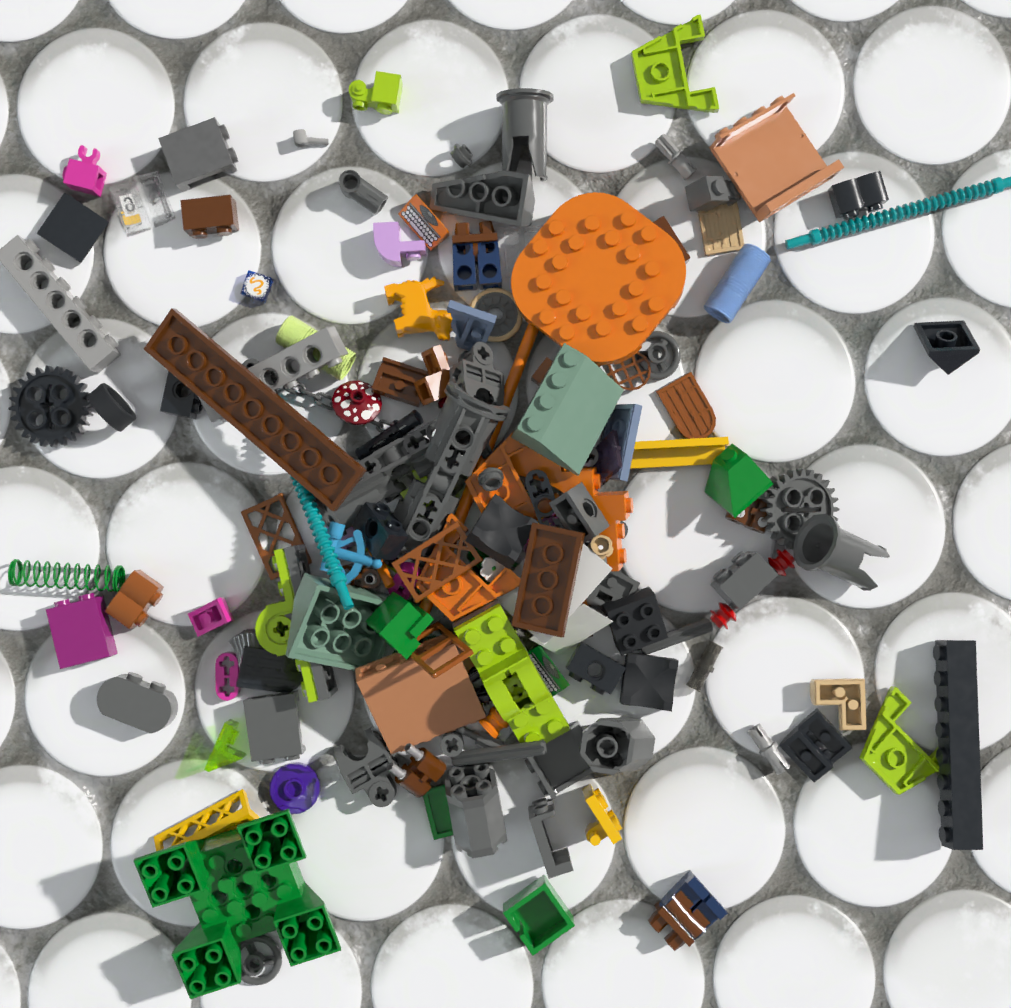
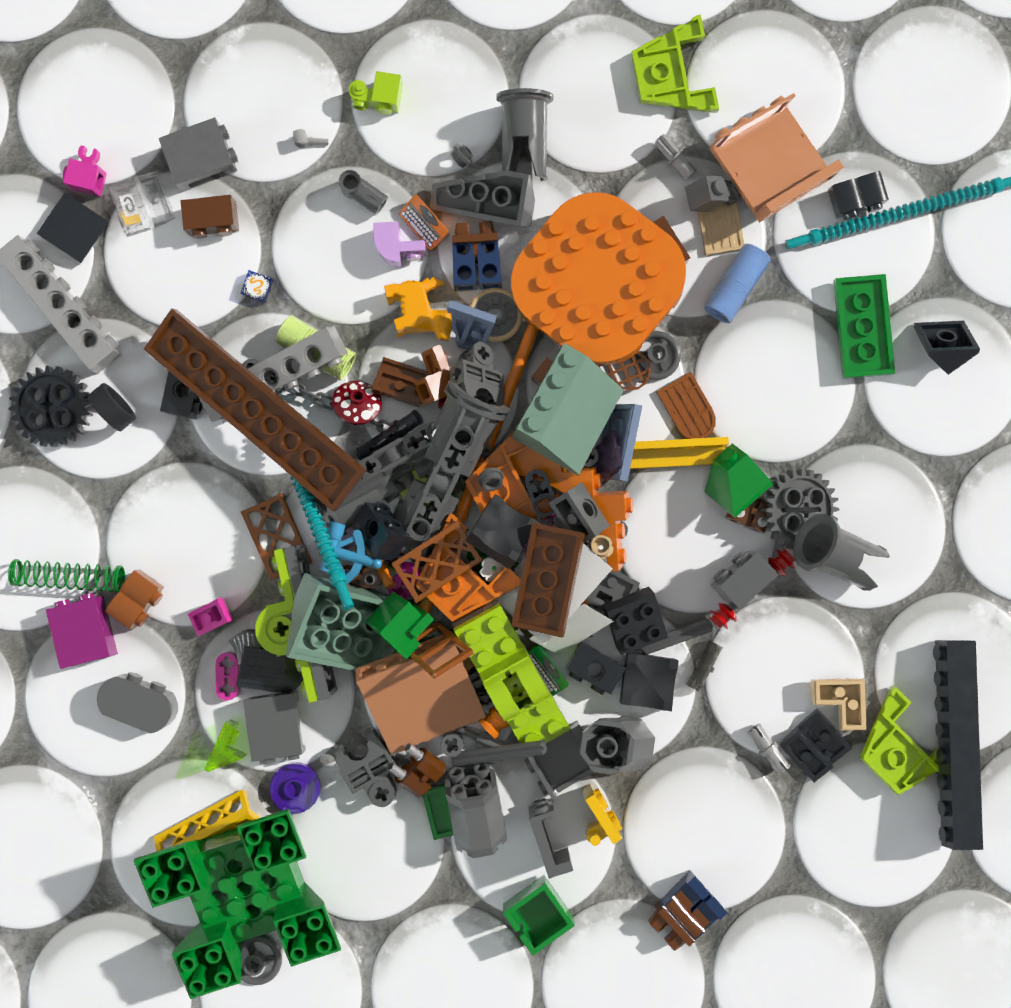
(864, 326): none -> green plate

